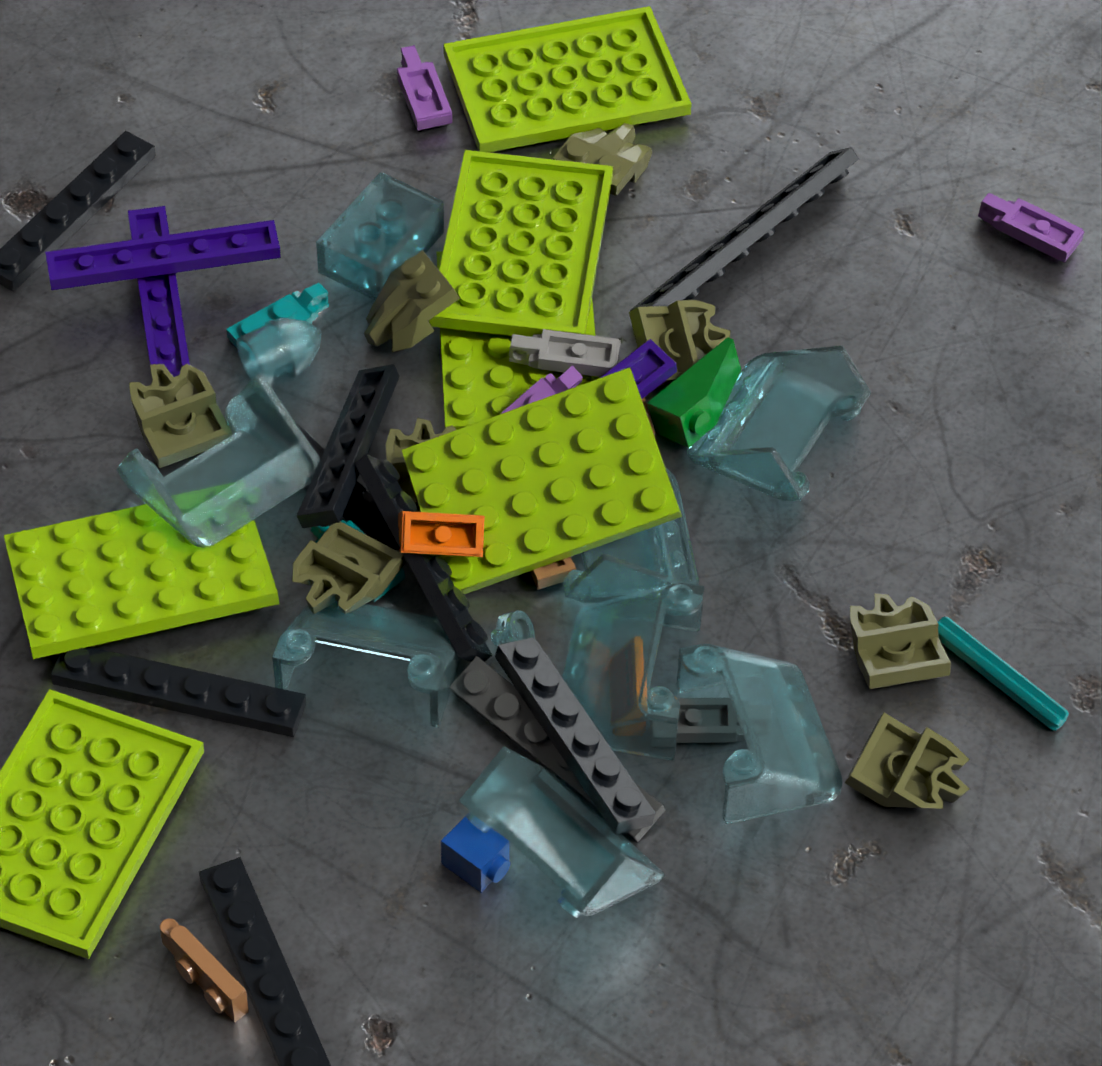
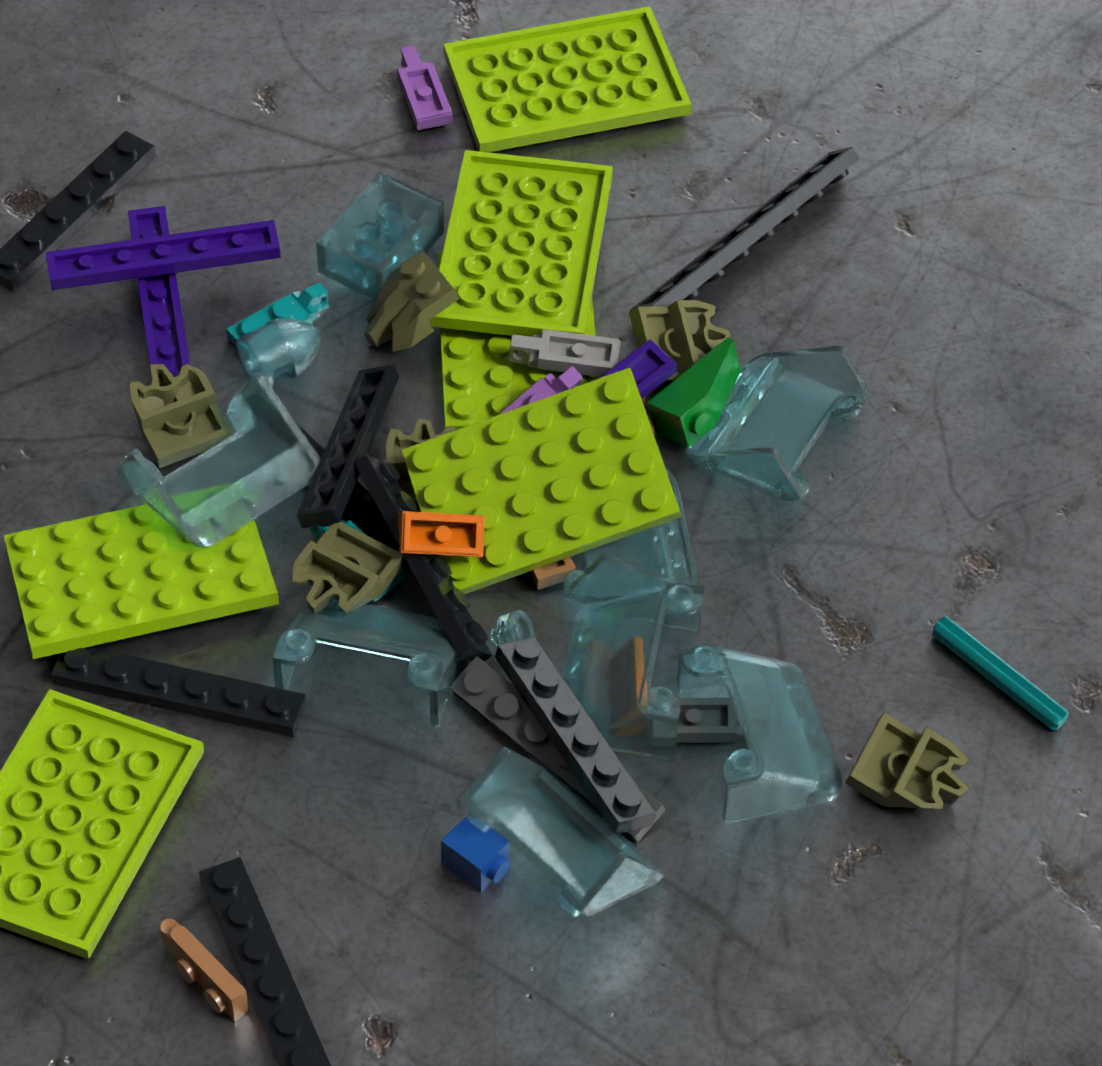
(609, 149): olive plate -> none
(897, 642): olive plate -> none
(1032, 226): medium lavender hinge -> none

